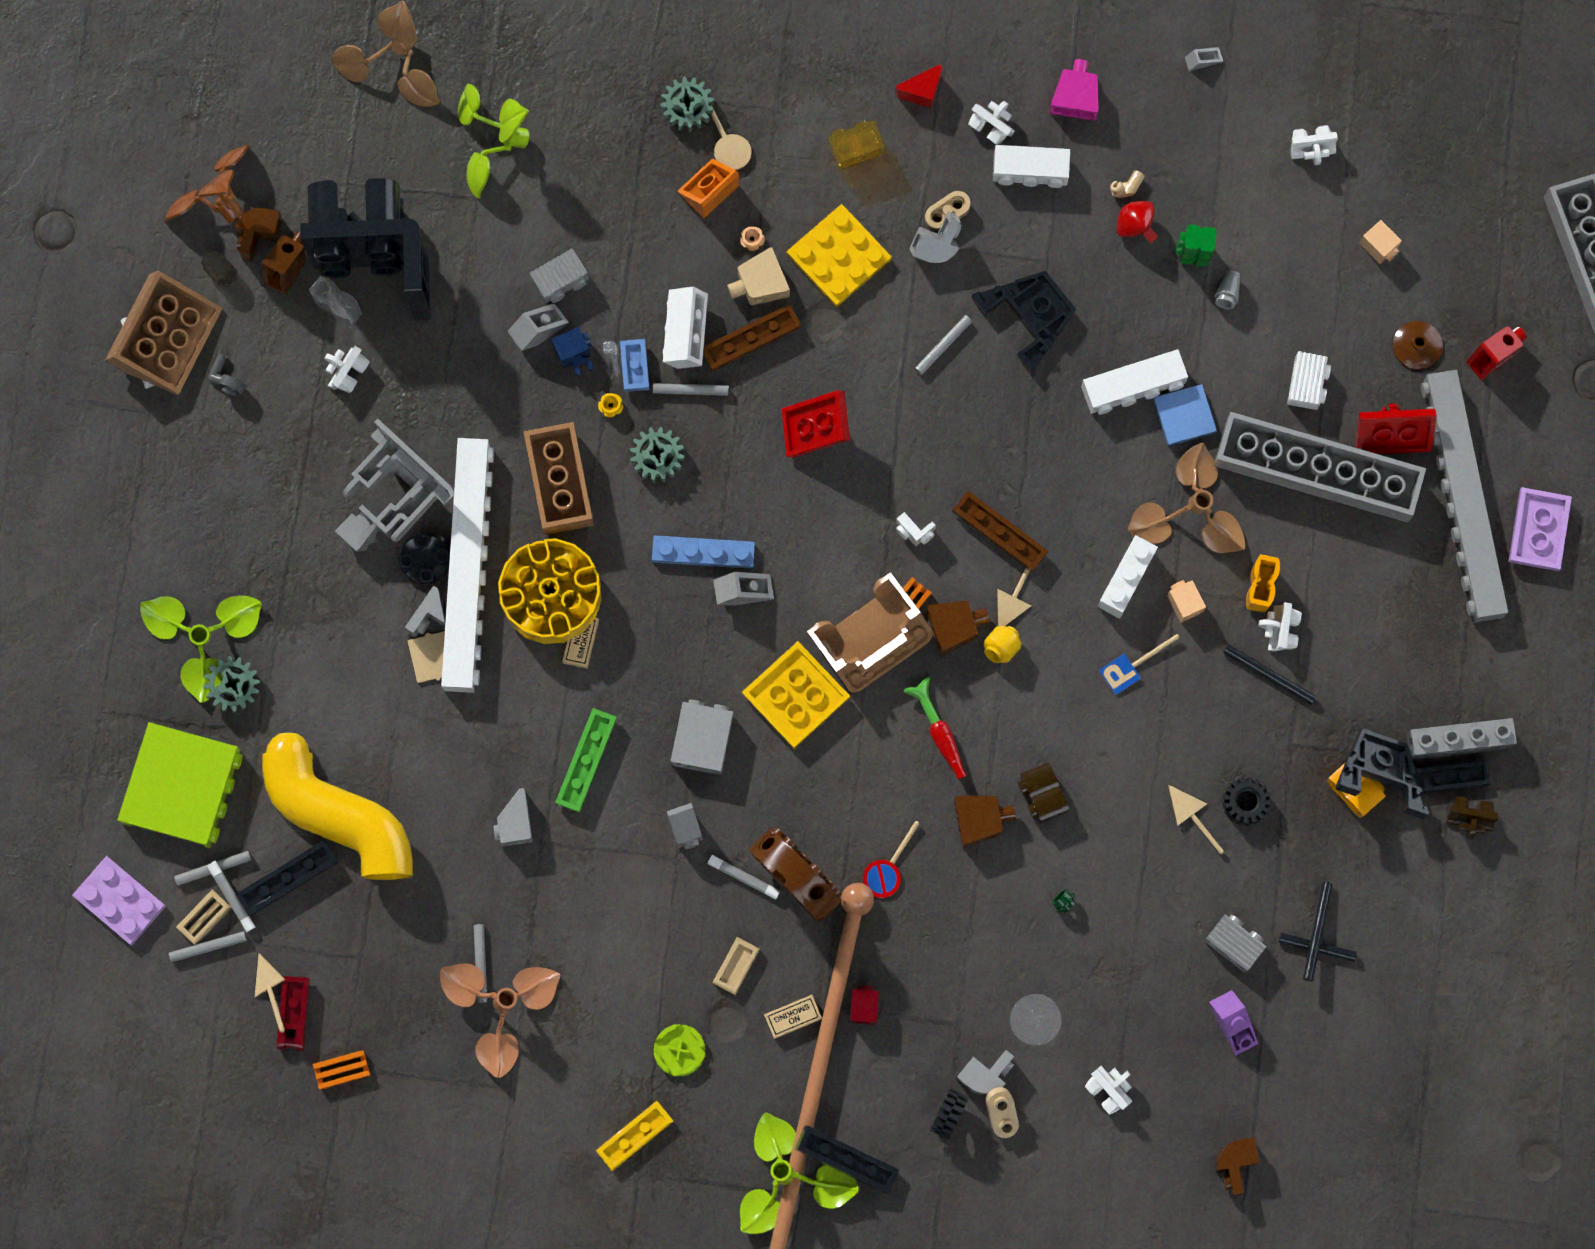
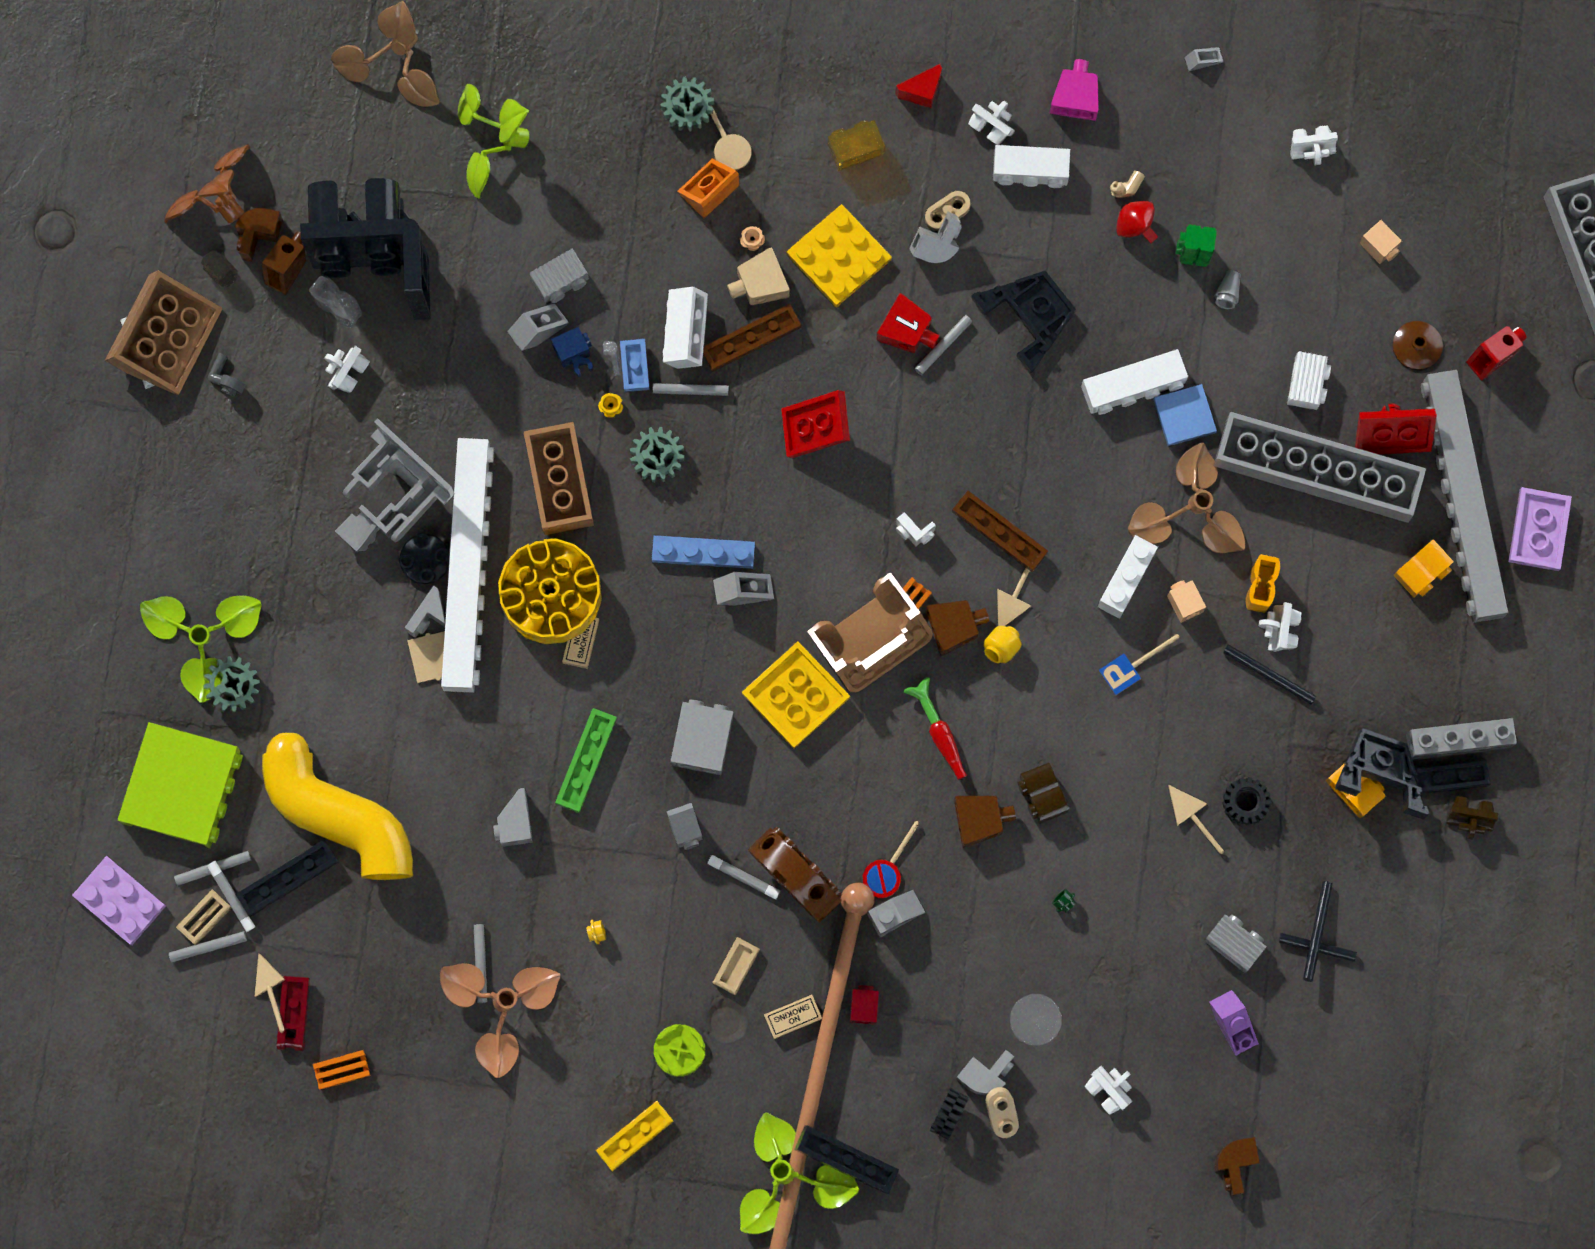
(596, 931): none -> yellow plate
(895, 912): none -> light grey slope
(907, 326): none -> red torso
(1423, 569): none -> light orange brick

